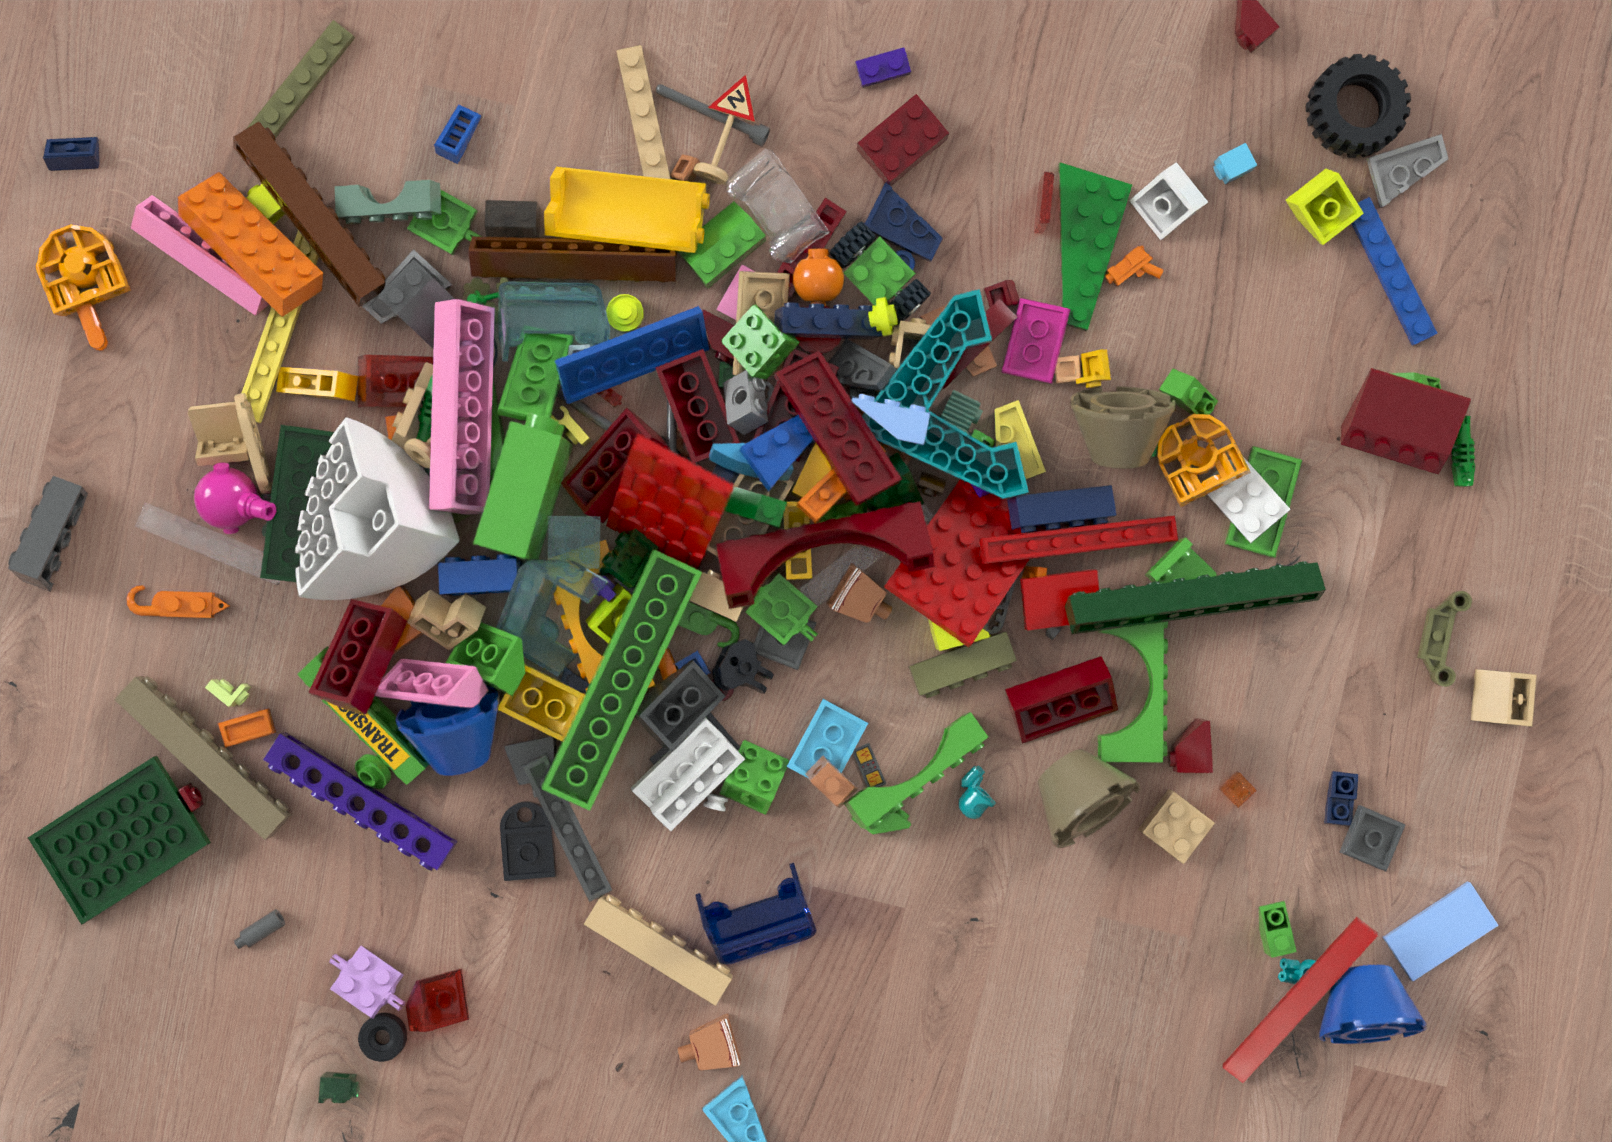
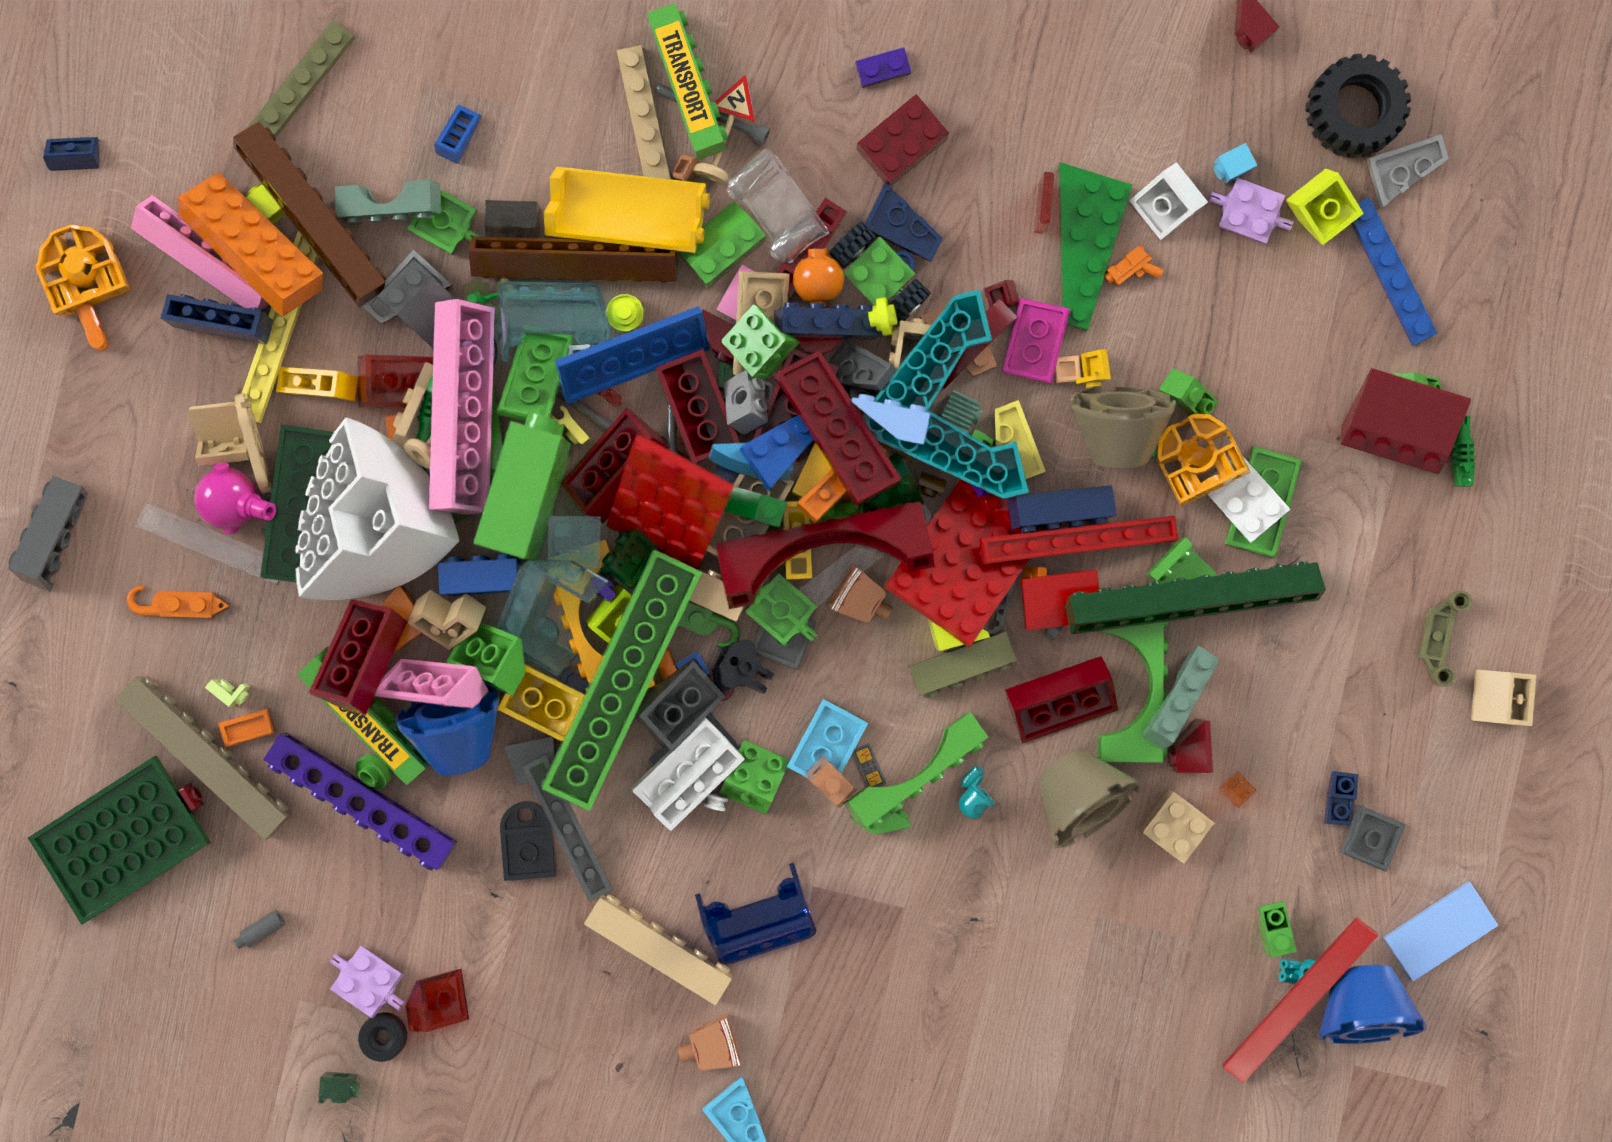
(217, 319): none -> dark blue brick
(687, 82): none -> brick
(1174, 711): none -> sand green arch
(1251, 211): none -> lavender plate

